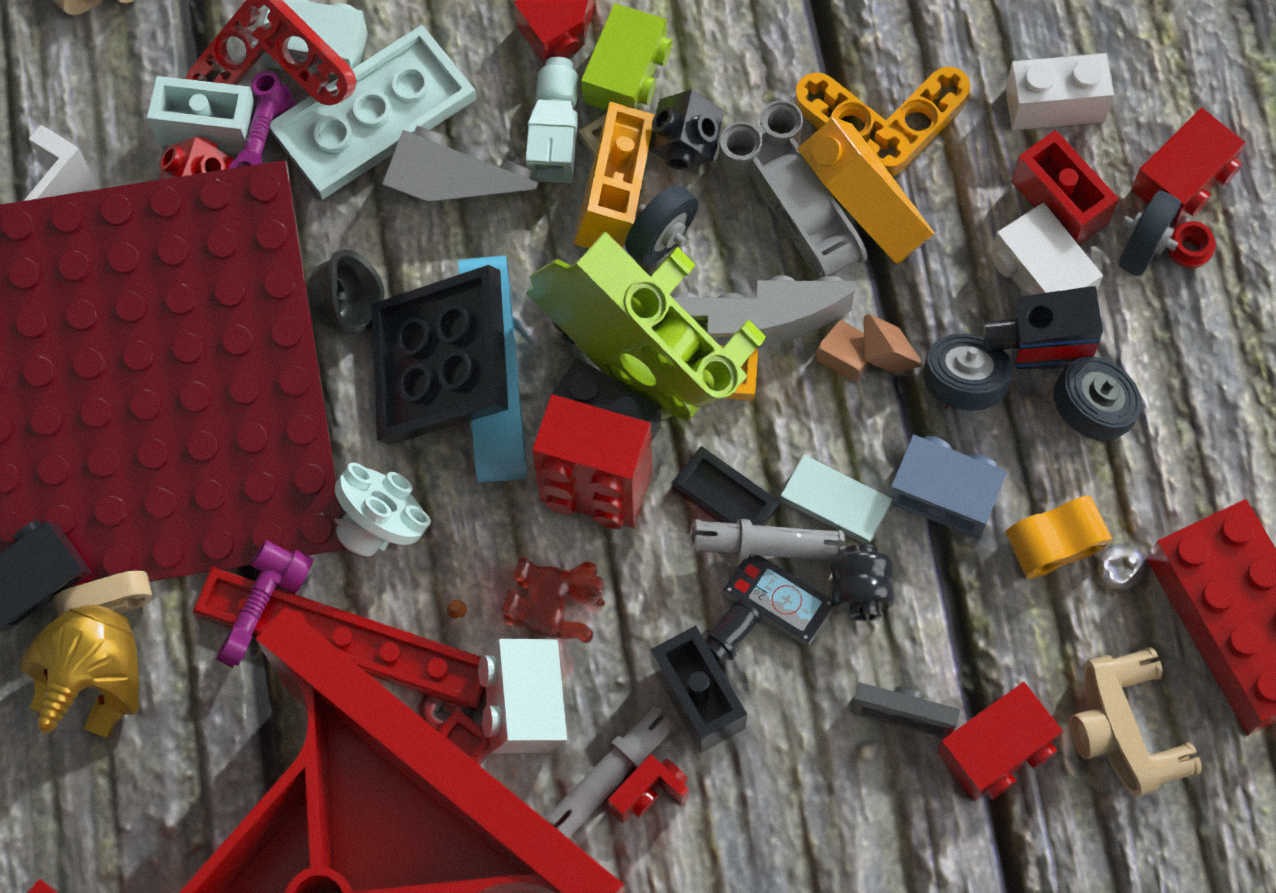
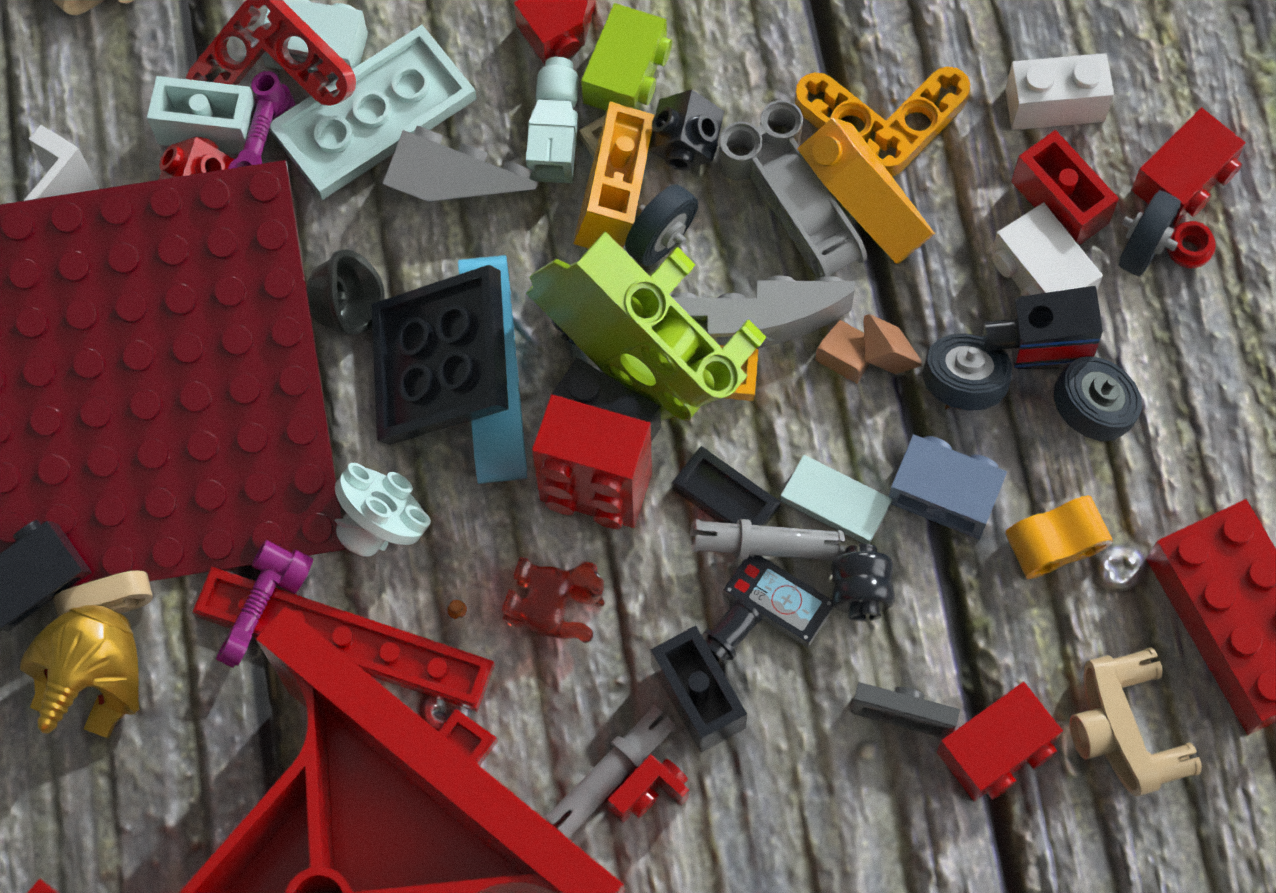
(523, 696): light aqua brick -> none

